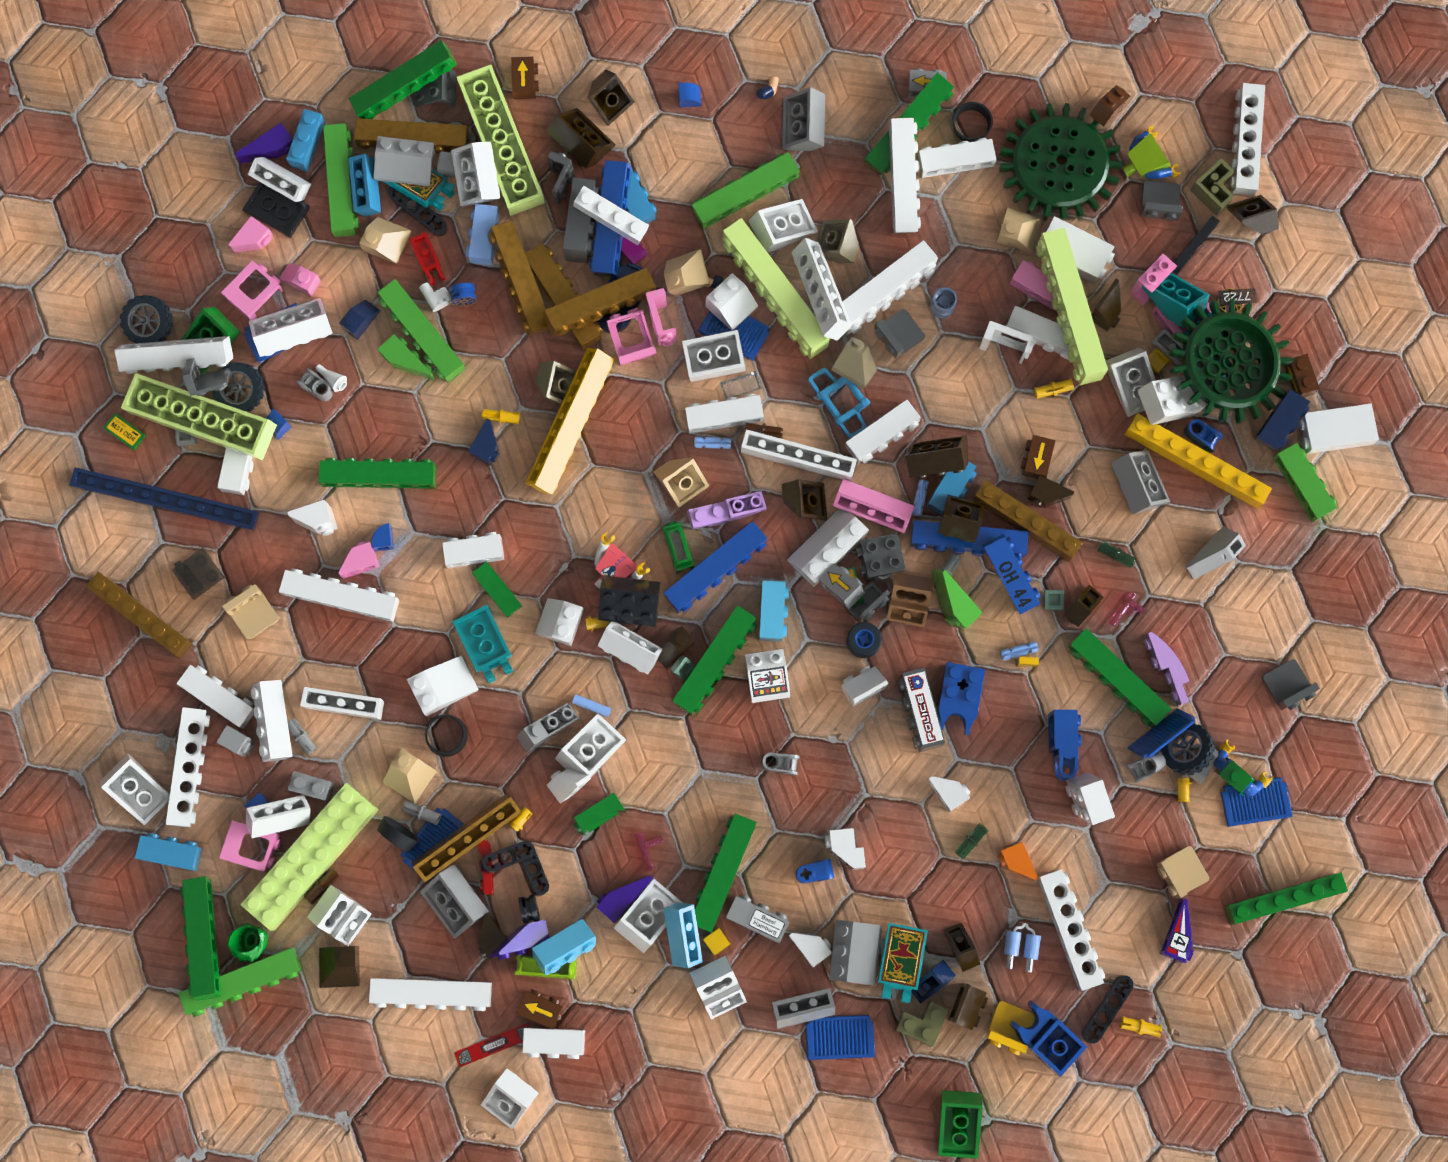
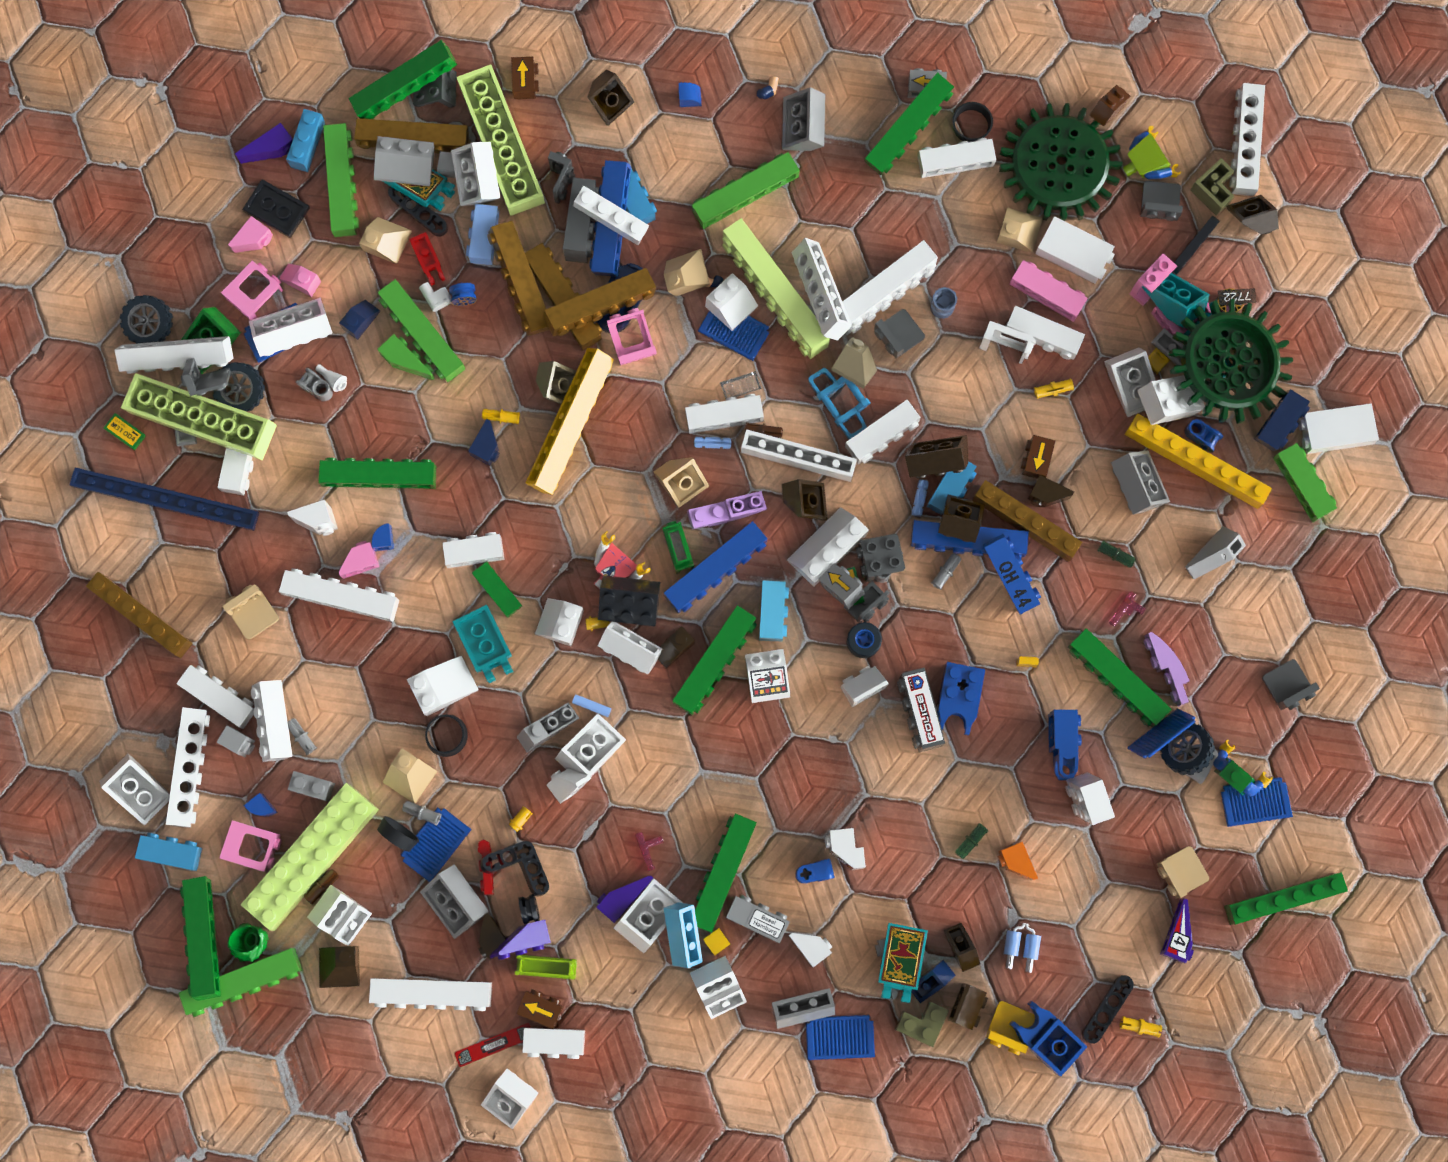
(197, 573): clear smoke hinge -> none
(277, 816): white brick -> none
(279, 179): white brick -> none
(282, 425): blue brick -> none
(342, 703): white brick -> none
(364, 187): dark azure brick -> none
(466, 837): pearl gold brick -> none
(564, 947): medium azure brick -> none
(580, 137): dark brown slope -> none
(598, 814): green window -> none
(633, 252): magenta tile -> none
(655, 300): bright pink window -> none
(683, 667): sand green plate -> none
(714, 356): white brick -> none
(782, 225): white slope -> none
(782, 763): light grey piece -> none
(838, 240): dark tan slope -> none
(855, 952): light grey slope -> none
(873, 506): bright pink brick -> none
(903, 175): white brick -> none
(910, 599): medium nougat piece -> none
(949, 792): white slope -> none
(954, 602): bright green slope -> none
(960, 1124): green slope -> none
(1018, 651): light blue axle -> none
(1054, 600): sand green plate -> none
(1068, 941): white brick -> none
(1071, 307): yellowish green brick -> none
(1083, 606): dark brown slope -> none
(1108, 308): dark brown slope -> none
(1144, 767): light grey piece -> none
(1183, 789): yellow pin -> none
(1303, 376): reddish brown brick -> none

